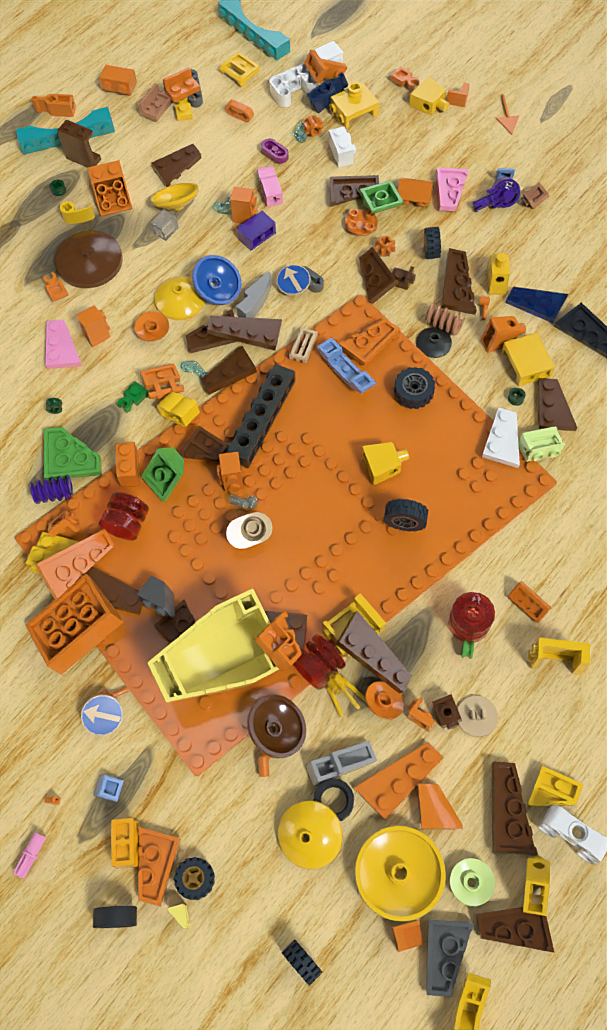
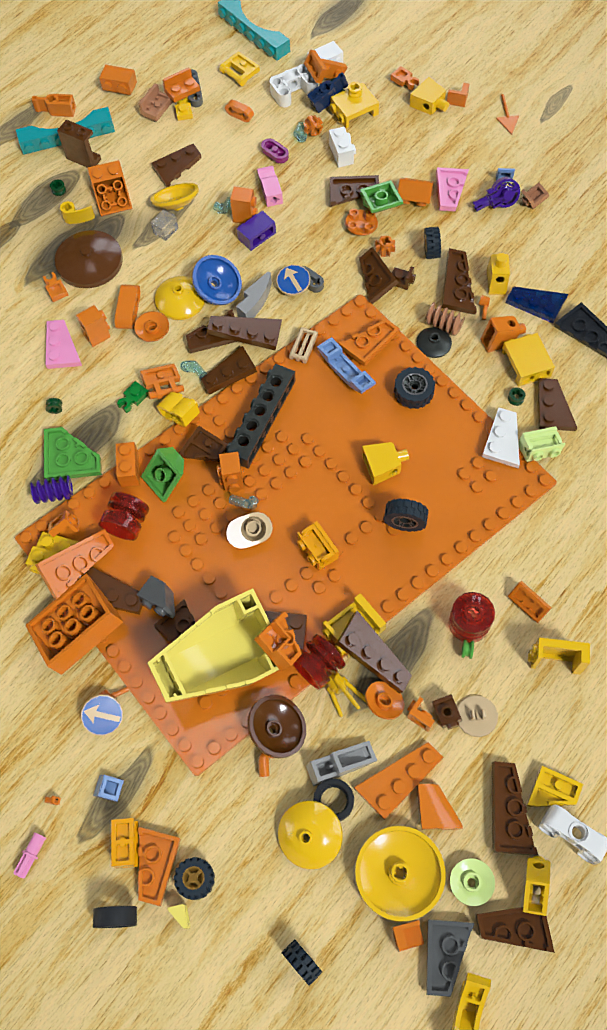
(127, 306): none -> orange beam
(317, 545): none -> light orange hinge

